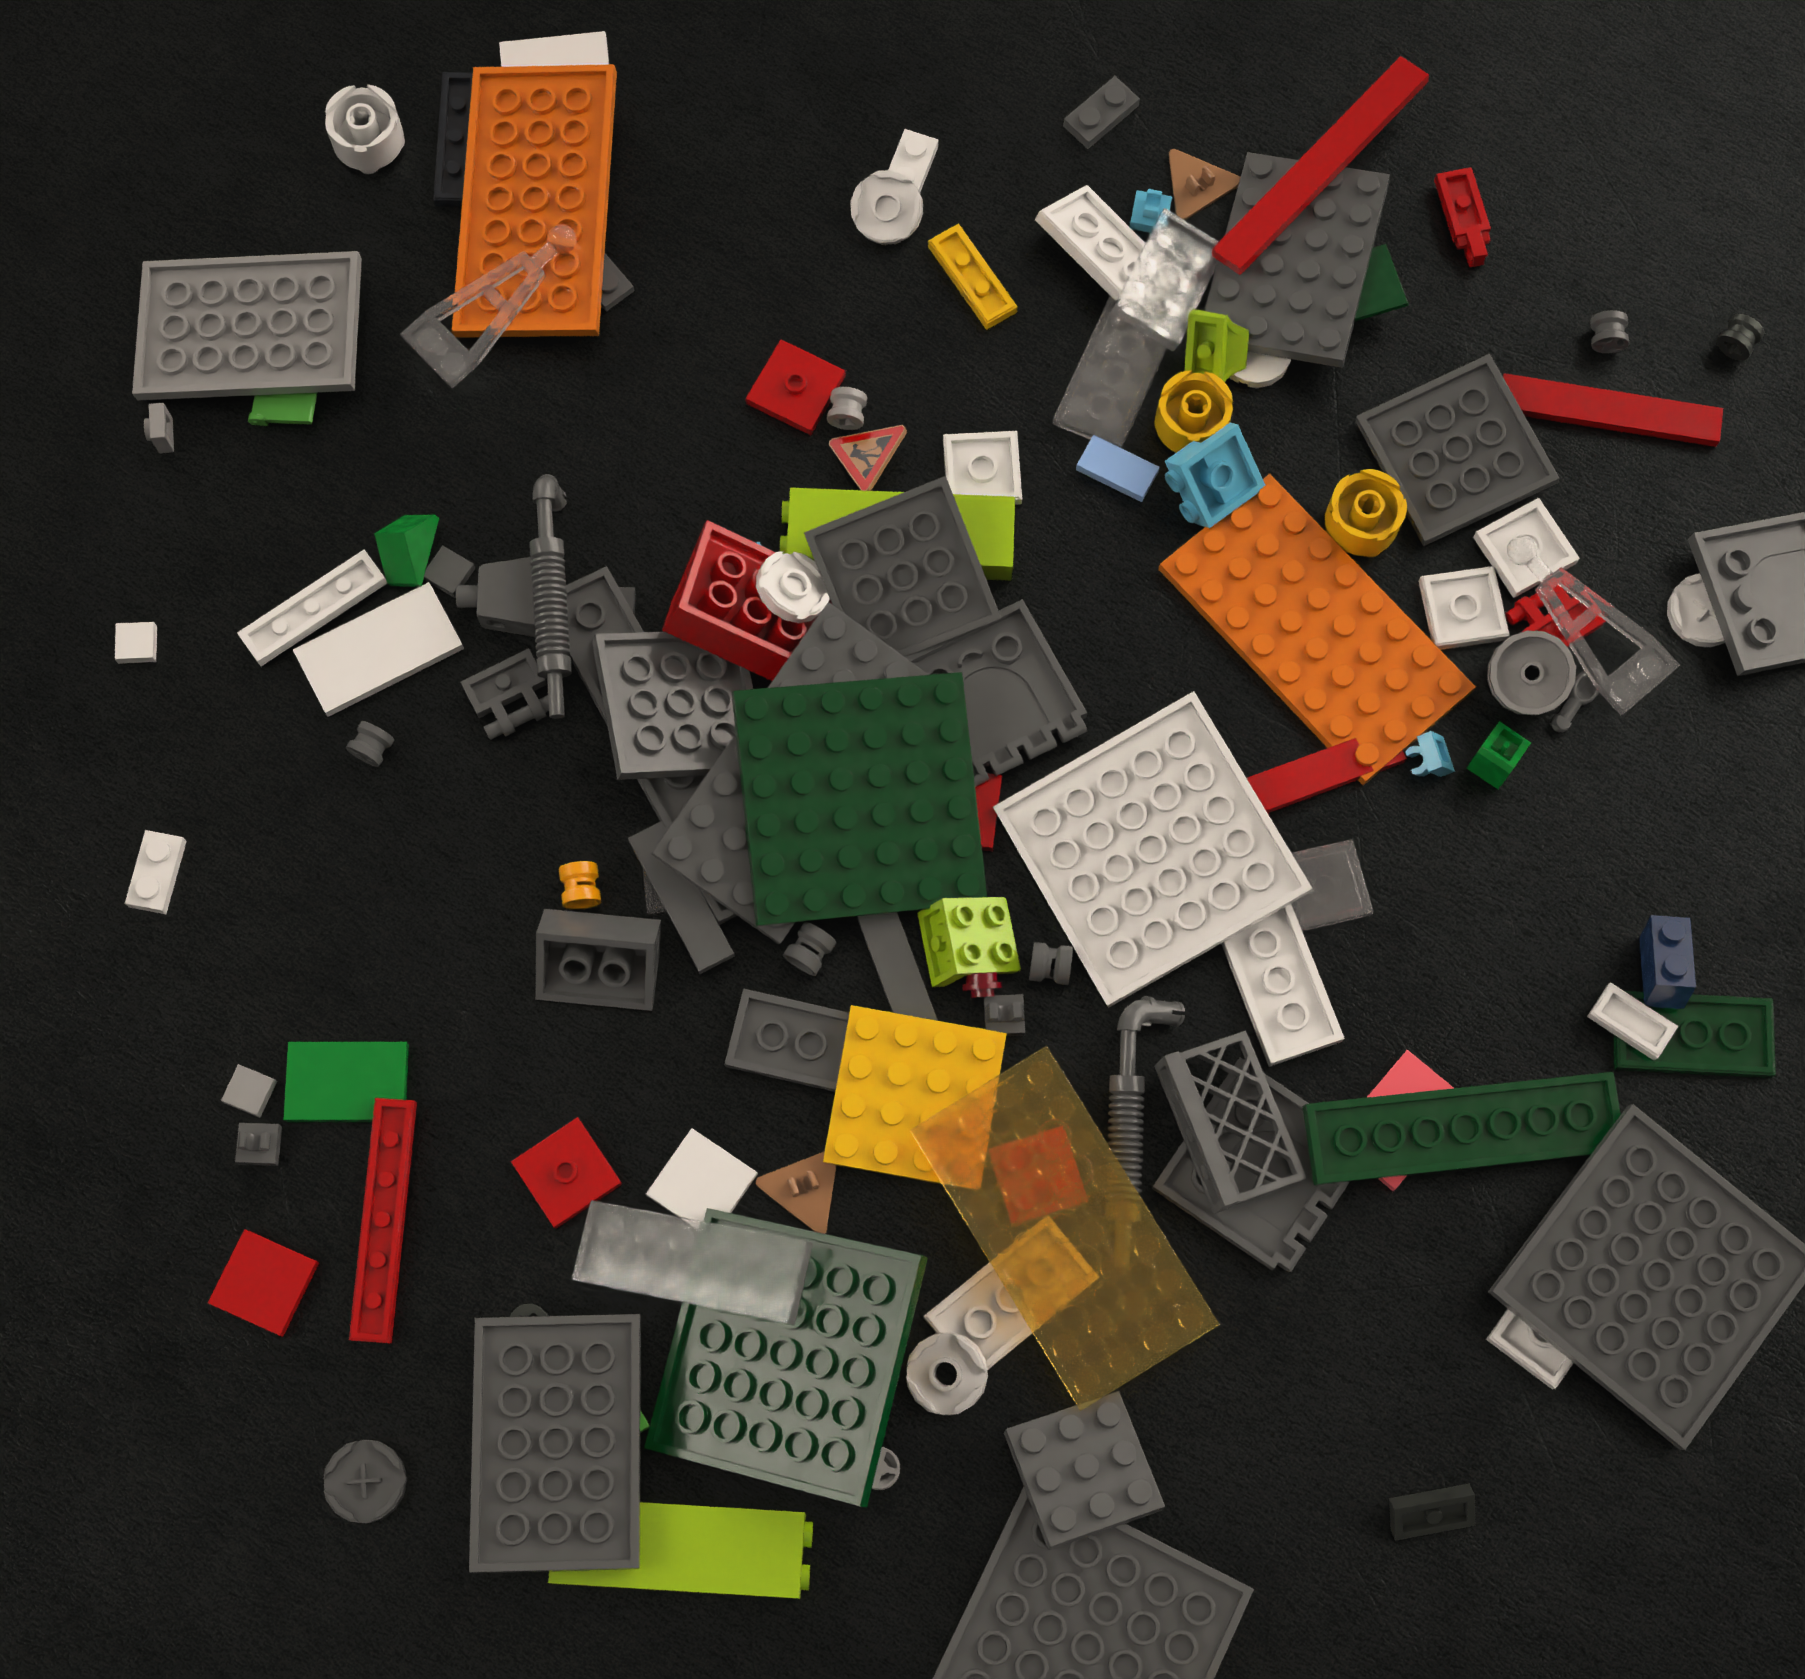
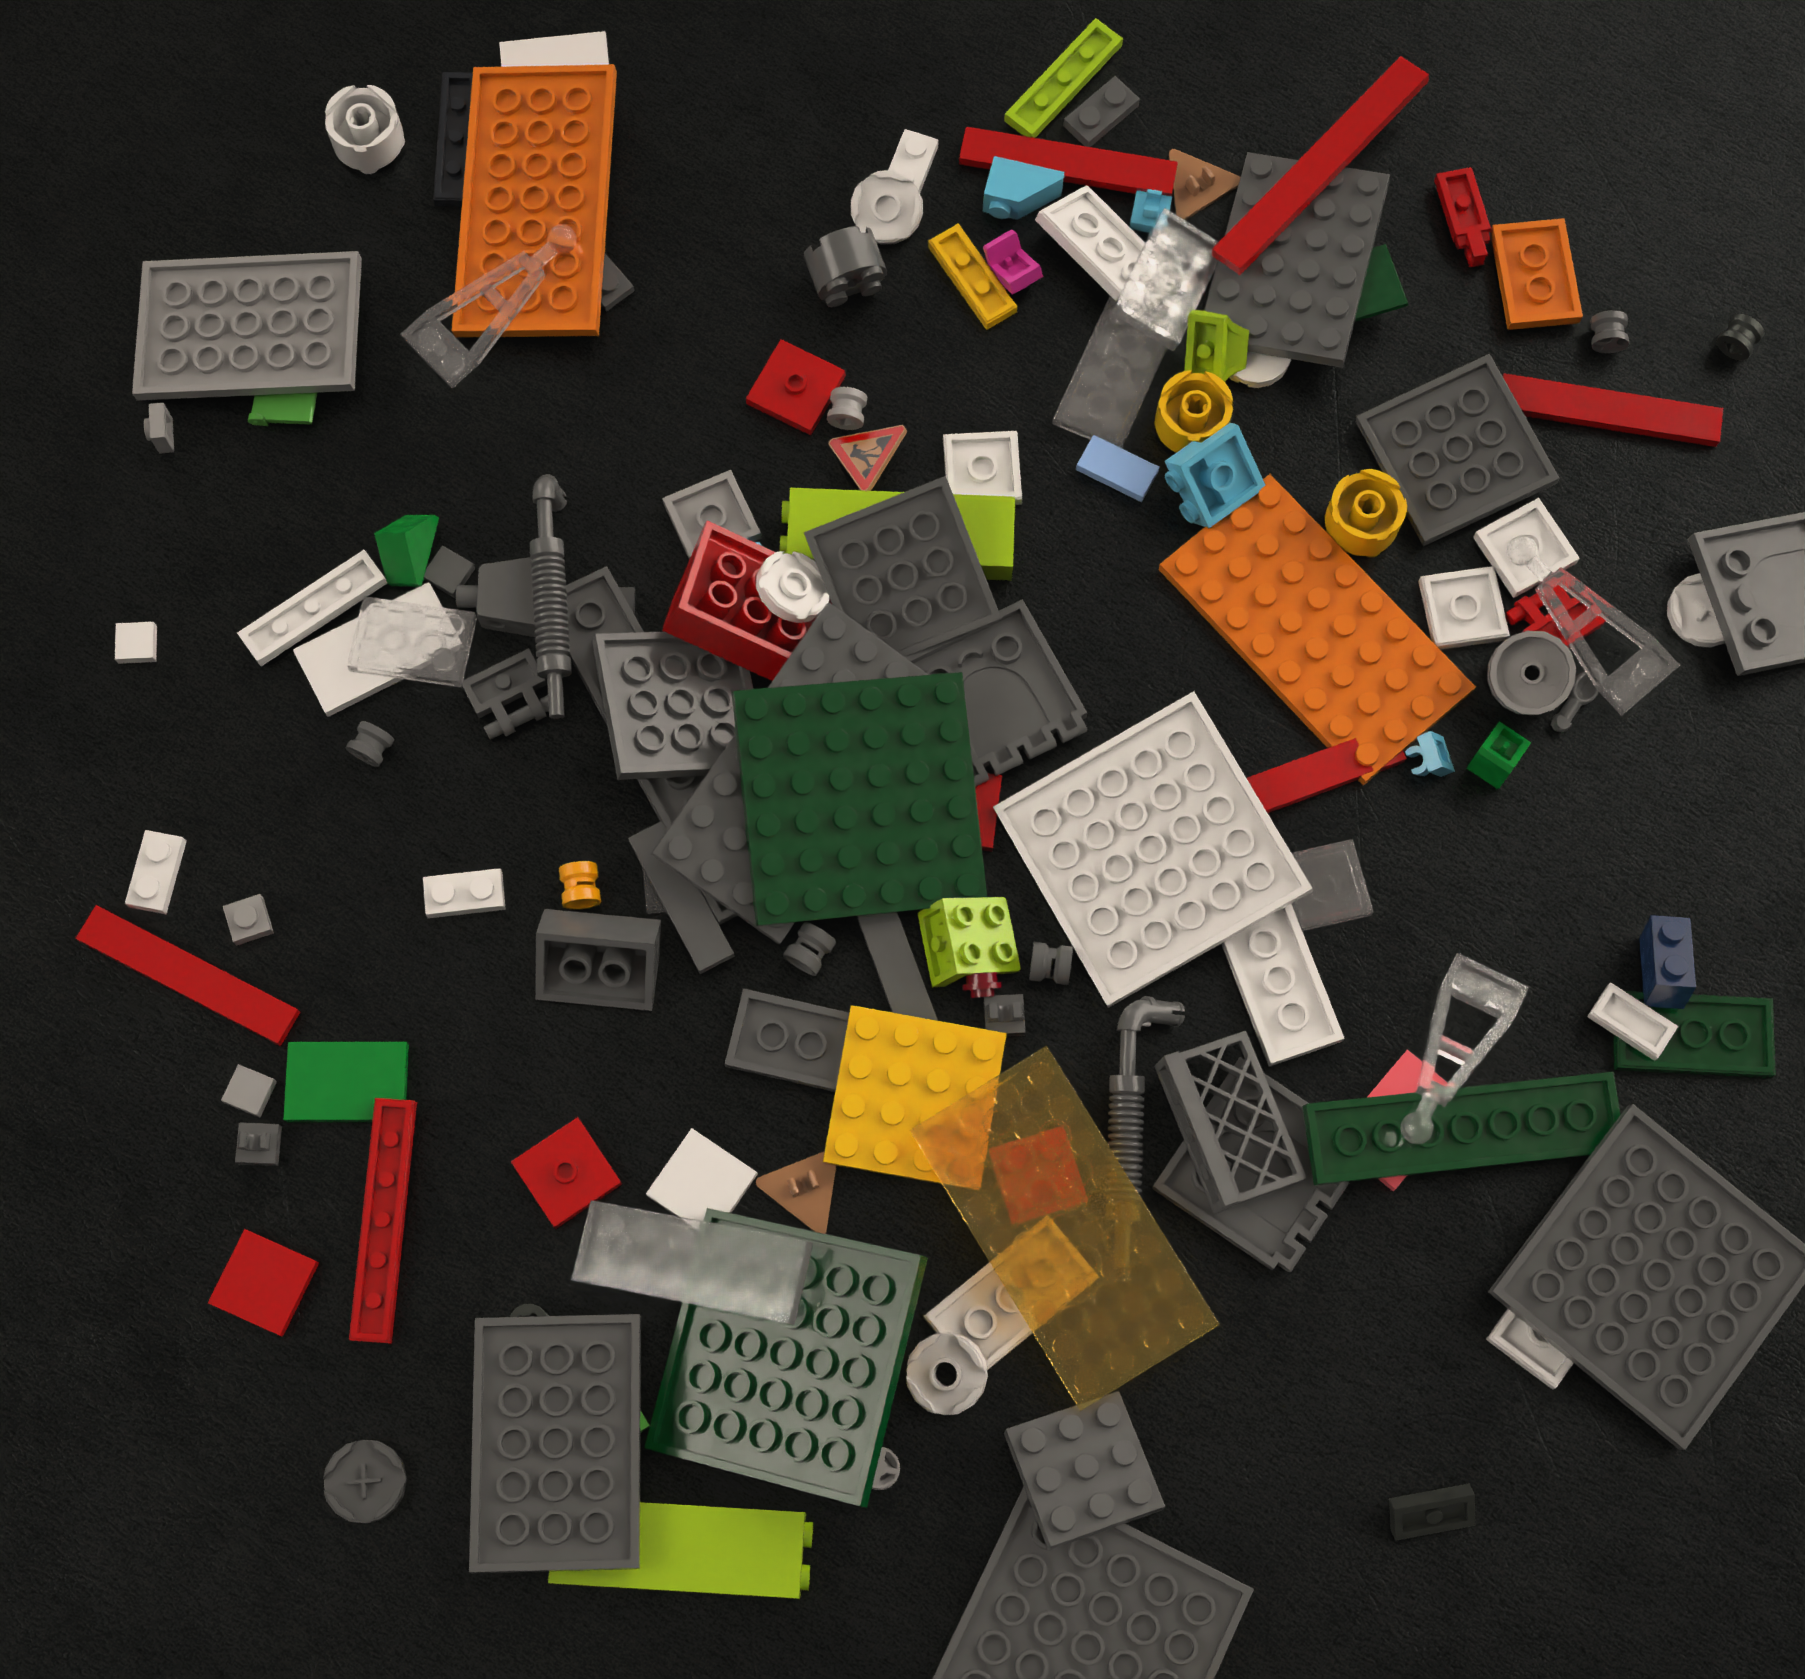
(188, 975): none -> red tile
(248, 919): none -> light grey plate
(412, 641): none -> clear plate
(464, 893): none -> white plate
(711, 500): none -> light grey plate
(846, 265): none -> dark grey brick
(1010, 263): none -> dark pink bracket
(1019, 188): none -> medium azure slope
(1063, 79): none -> lime plate
(1080, 163): none -> red tile
(1483, 990): none -> clear plate
(1536, 274): none -> orange plate

